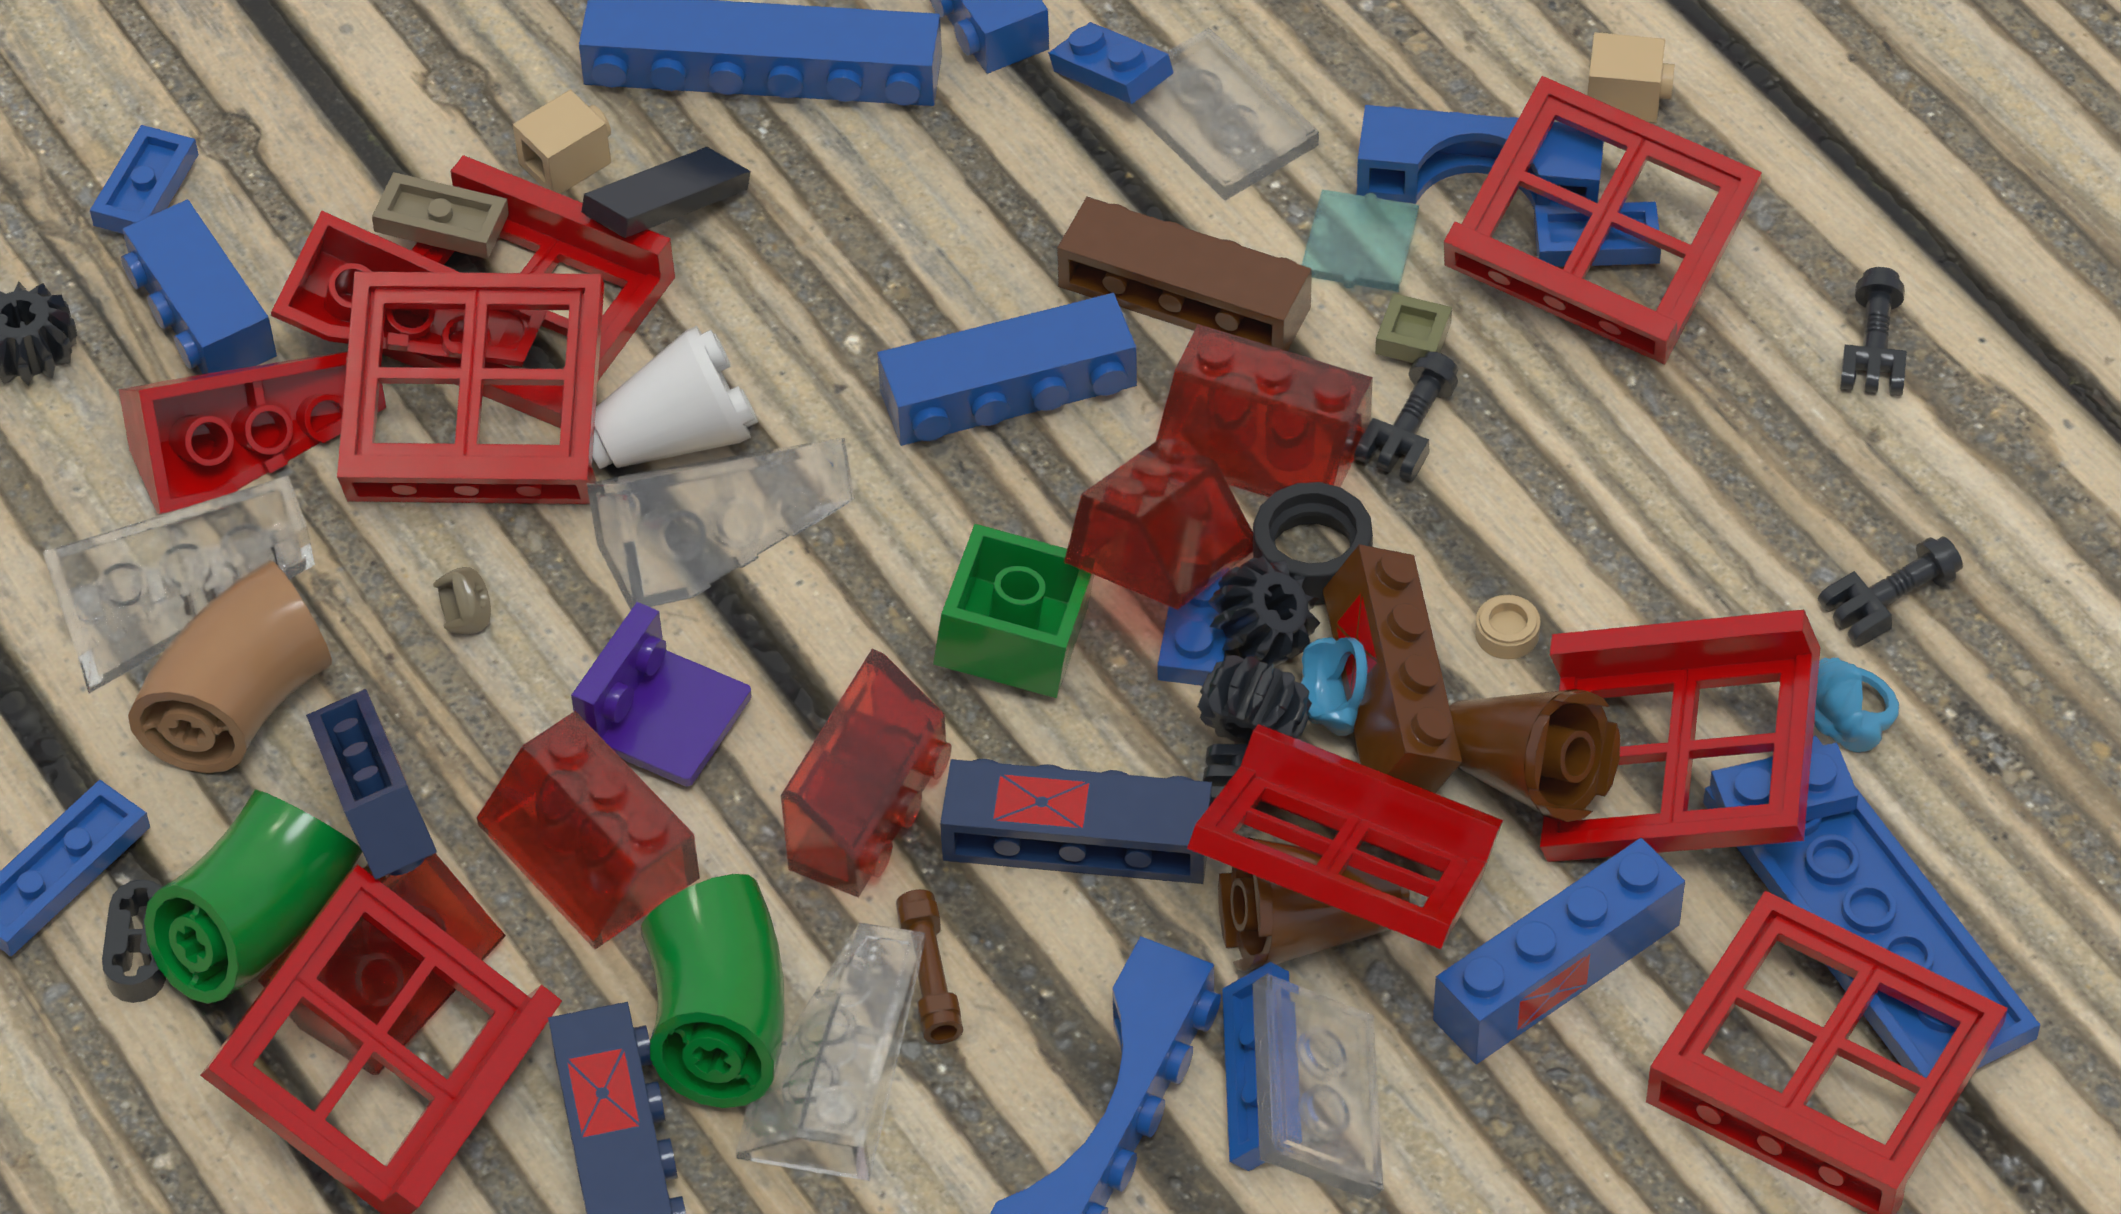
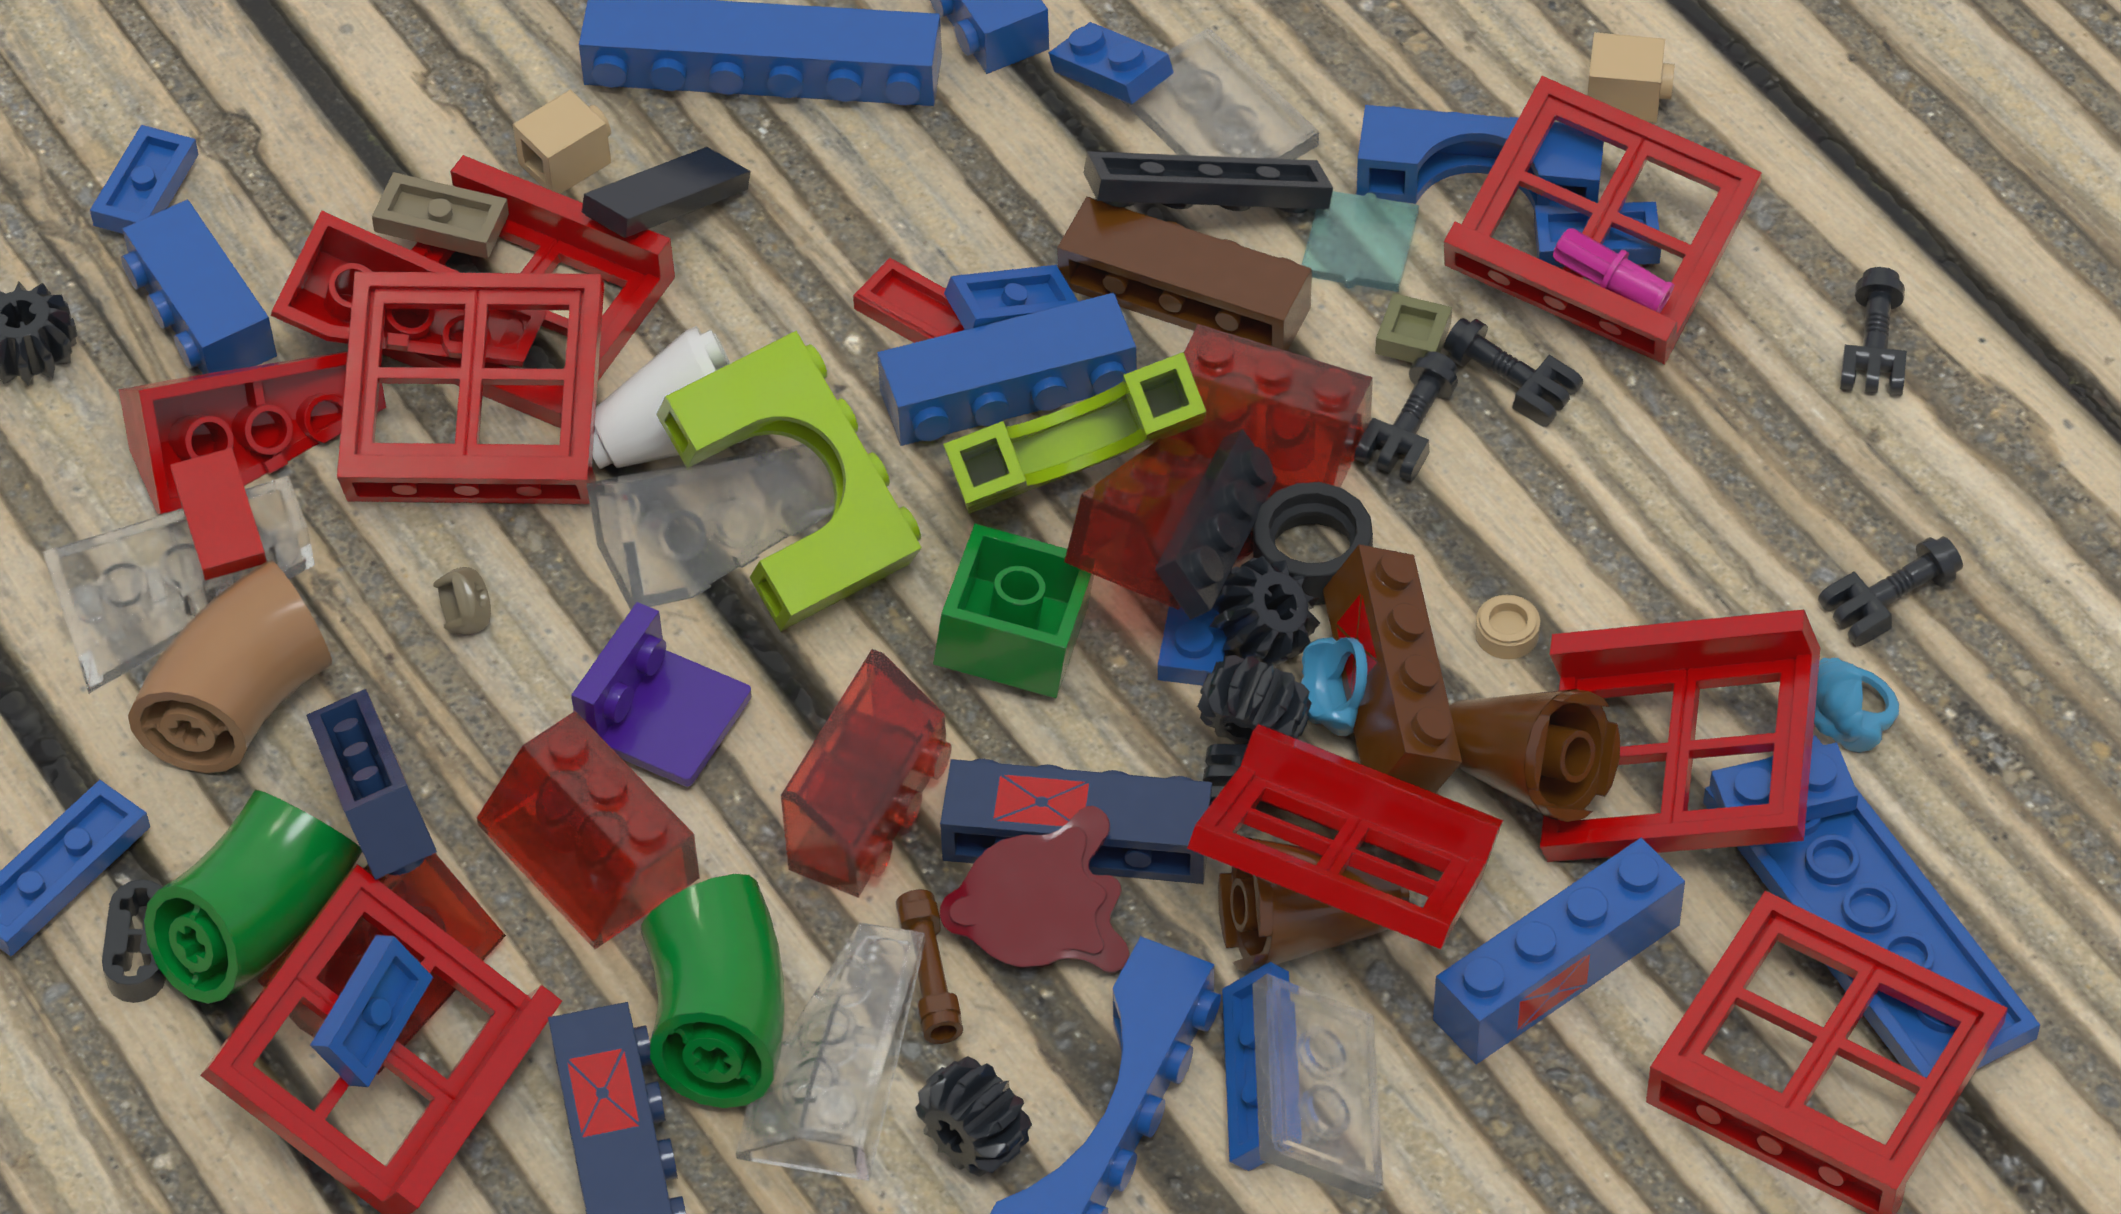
(218, 514): none -> red tile
(371, 1011): none -> blue plate
(786, 394): none -> lime arch
(906, 303): none -> red tile
(973, 1116): none -> black gear
(1006, 294): none -> blue plate
(1038, 900): none -> dark red tile
(1131, 415): none -> lime arch
(1207, 180): none -> black plate
(1216, 523): none -> black plate
(1539, 391): none -> black hinge
(1611, 270): none -> dark pink axle

